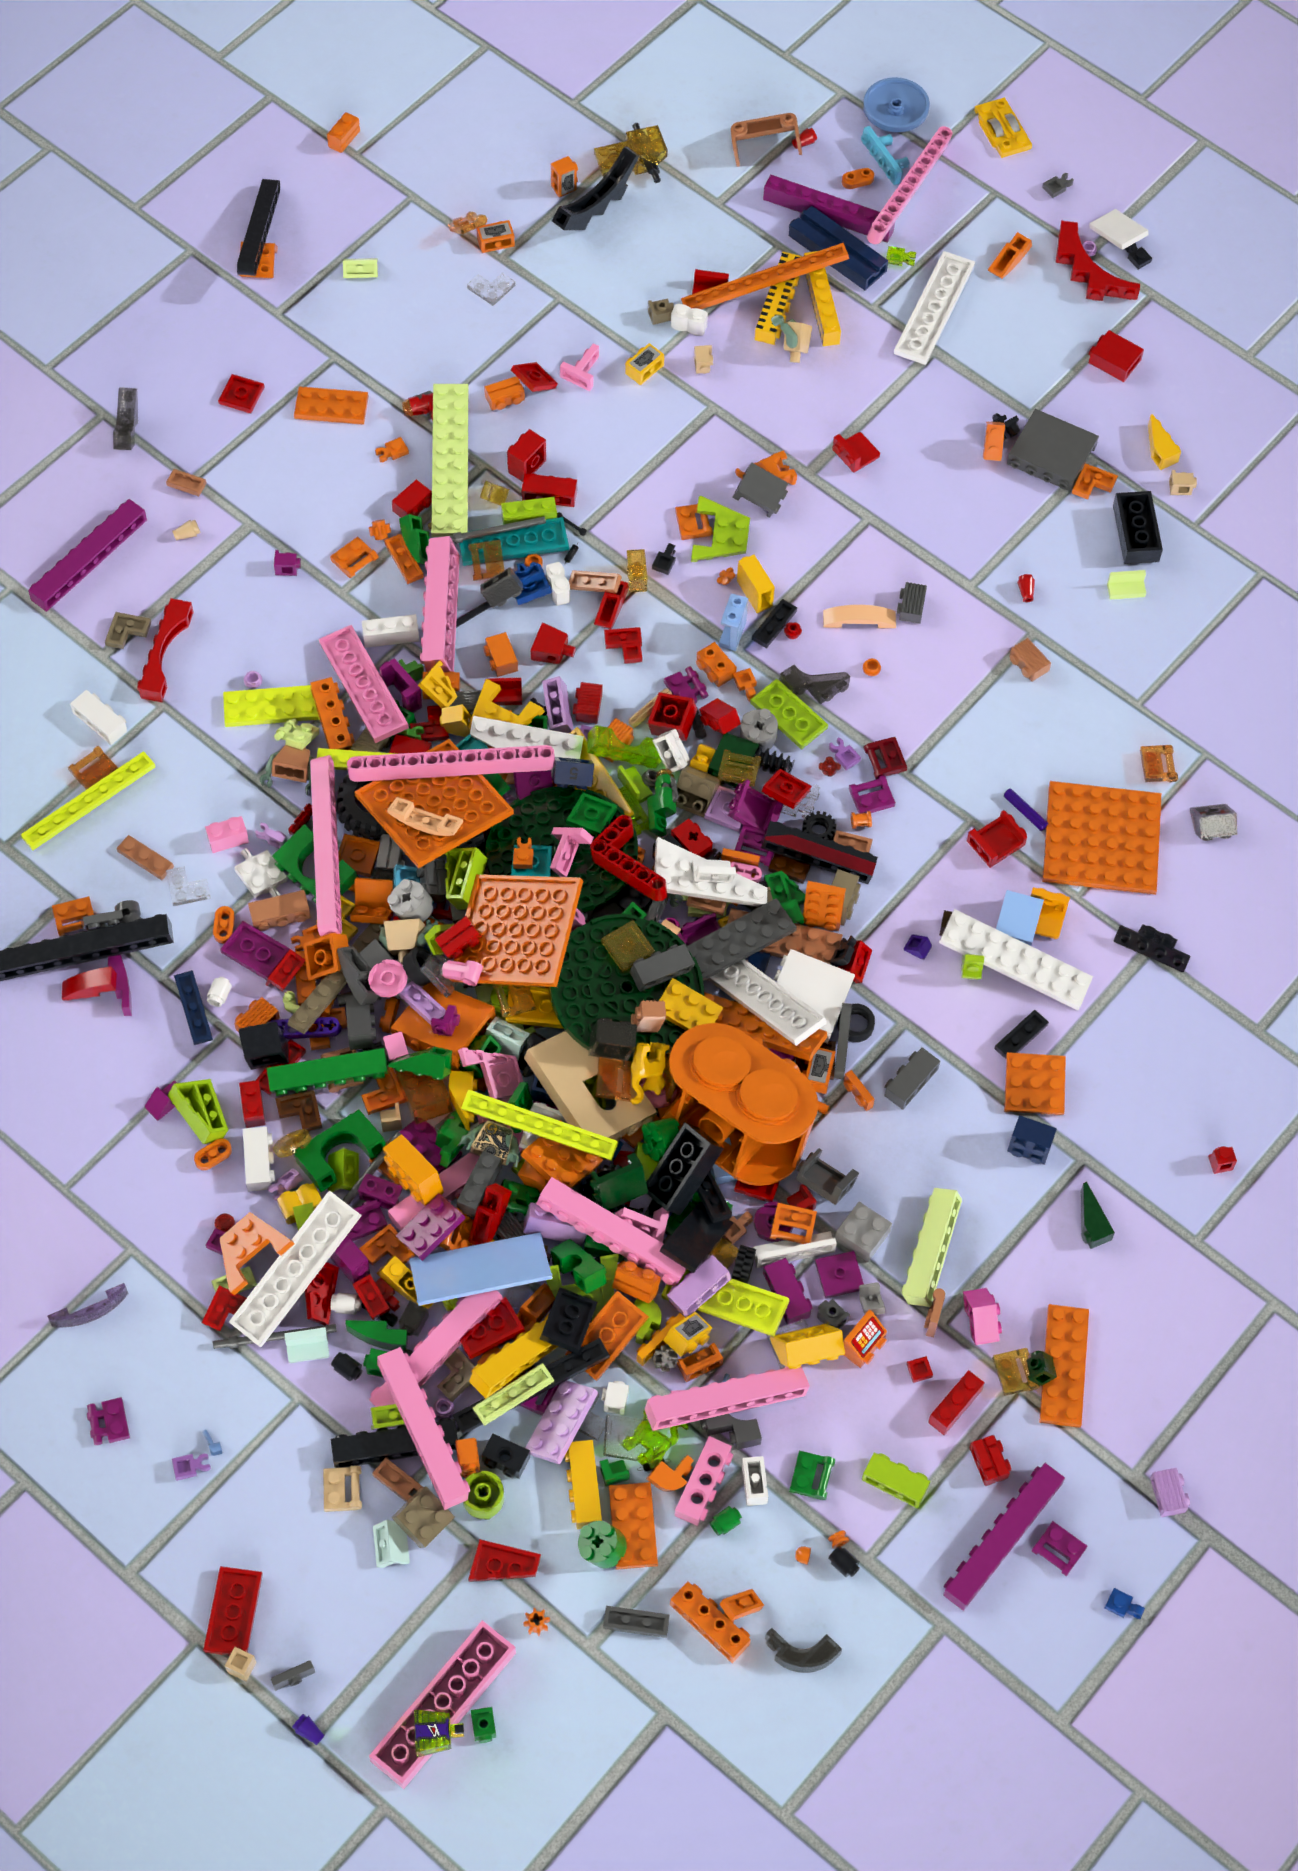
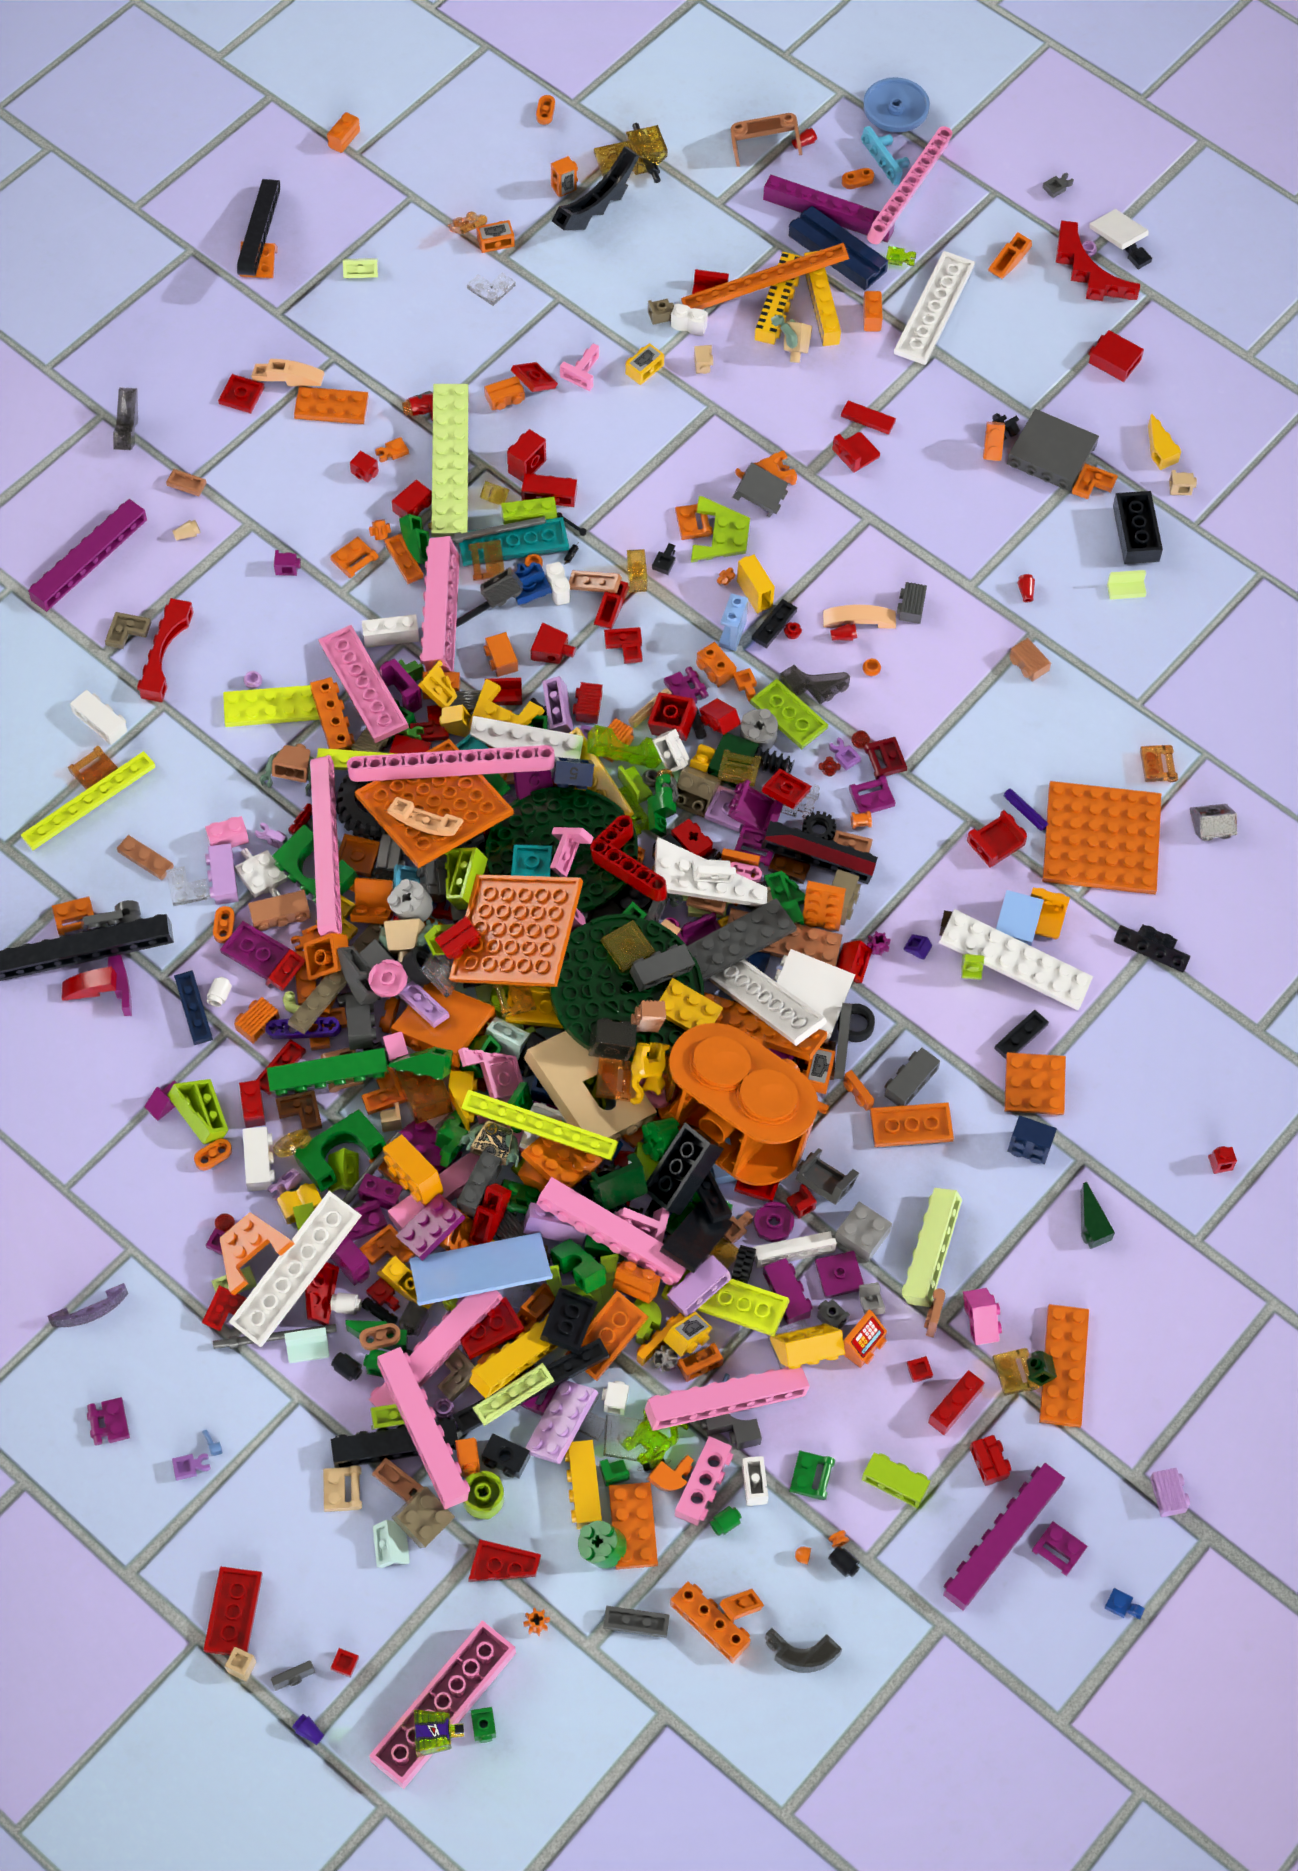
(222, 874): none -> lavender brick
(264, 1045): black slope -> none
(290, 371): none -> light nougat slope
(296, 735): yellowish green plate -> none
(344, 1662): none -> red plate
(364, 466): none -> red brick
(371, 1297): red plate -> none
(379, 1334): none -> nougat plate
(448, 1024): magenta bracket -> none
(465, 972): bright pink piece -> none
(523, 855): orange plate -> none
(545, 109): none -> orange plate
(591, 814): green plate -> none
(796, 1218): orange plate -> none
(843, 955): black plate -> none
(845, 632): none -> red cone
(860, 739): none -> clear red plate
(868, 417): none -> red tile
(872, 311): none -> orange brick
(878, 943): none -> magenta gear
(911, 1124): none -> orange plate
(1002, 127): yellow piece -> none

